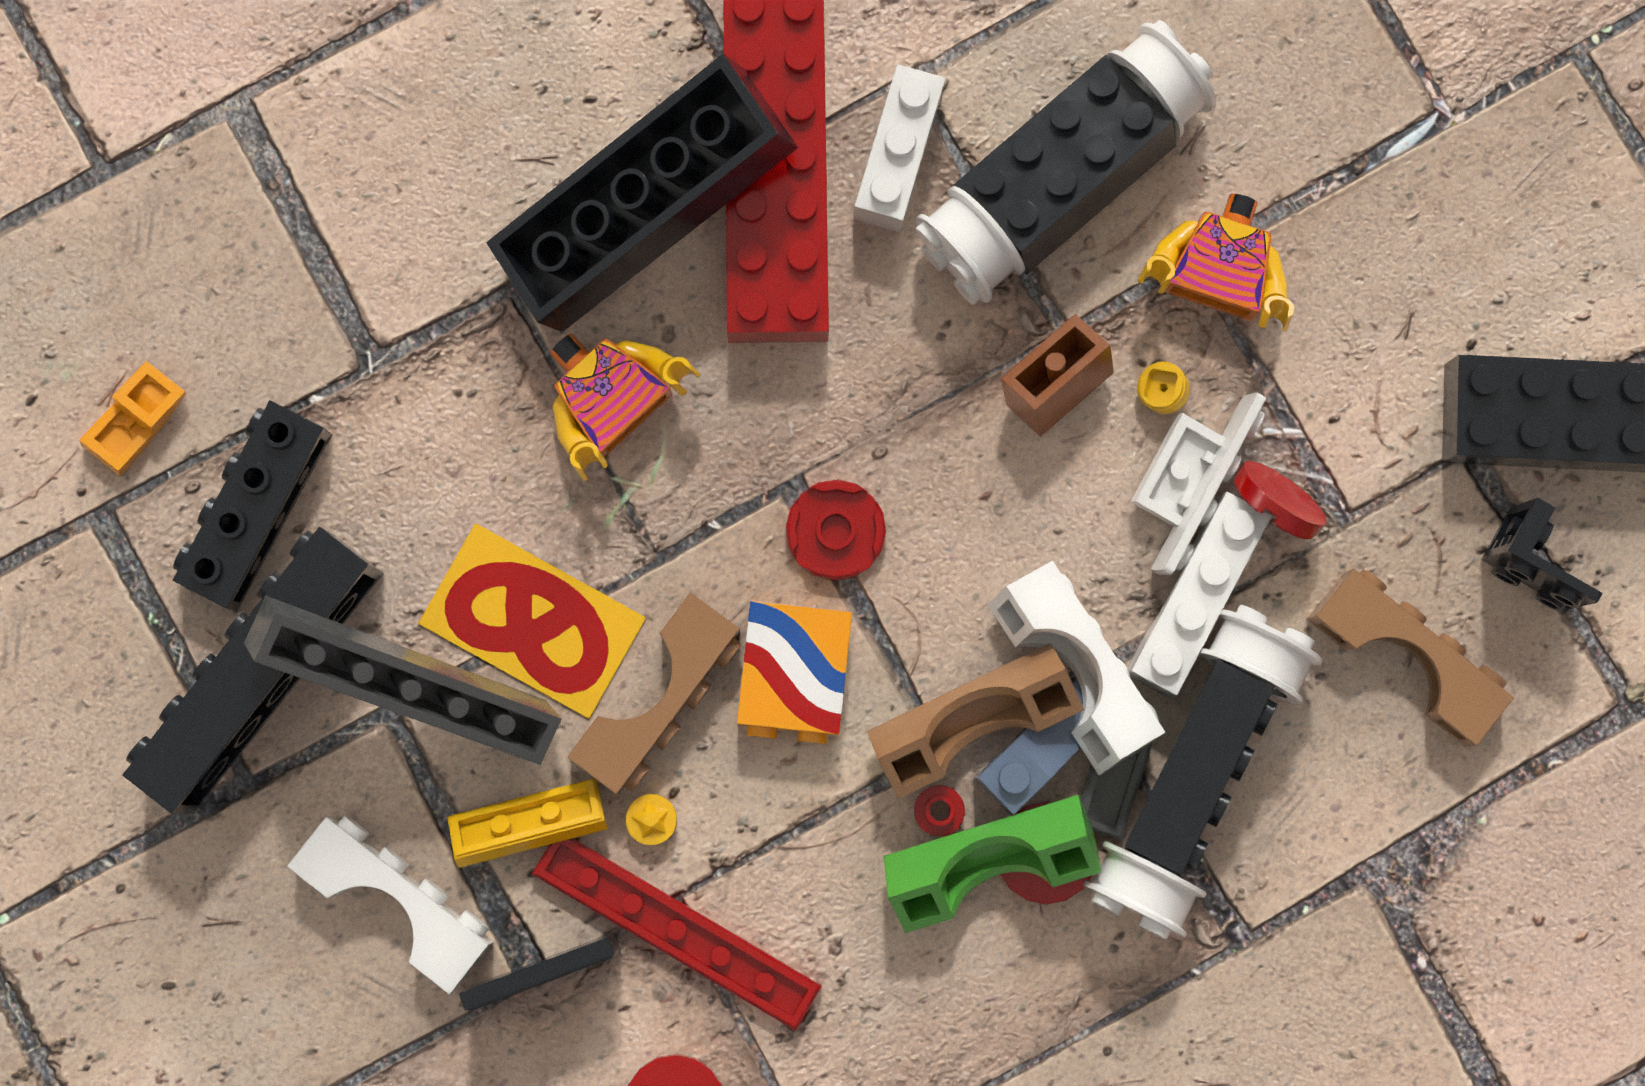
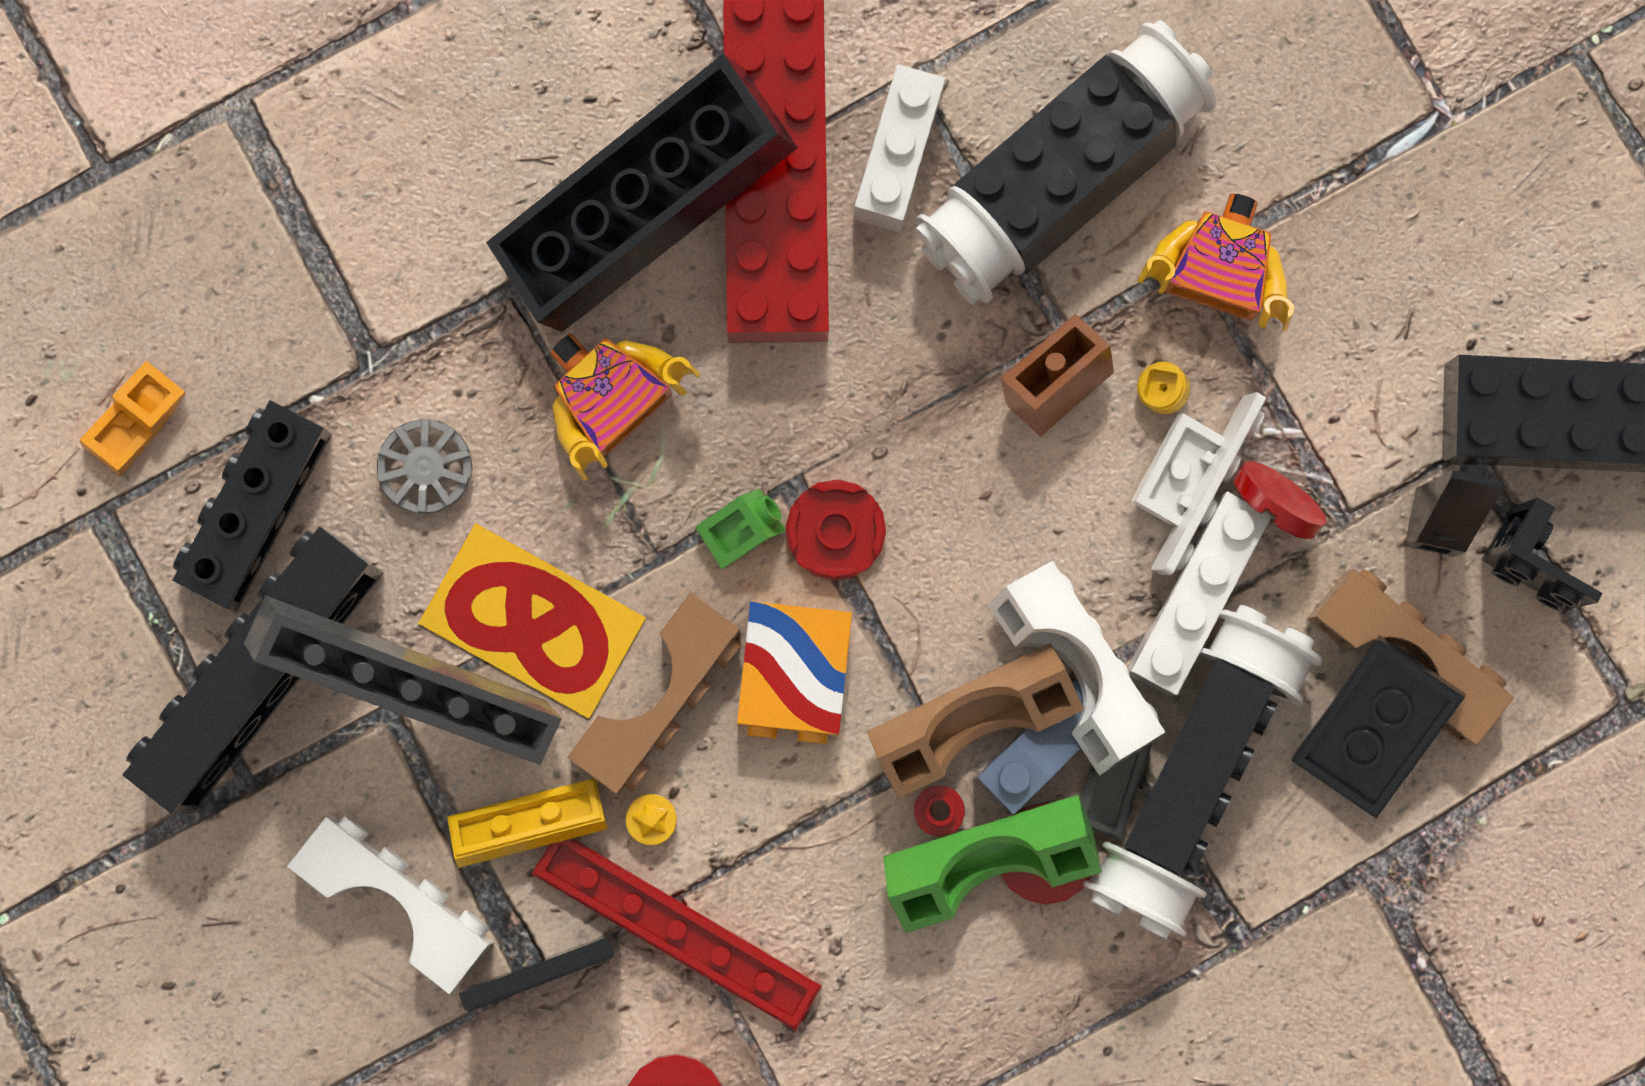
(424, 466): none -> light grey wheel
(741, 527): none -> bright green bracket
(1378, 726): none -> black tile
(1451, 510): none -> black slope

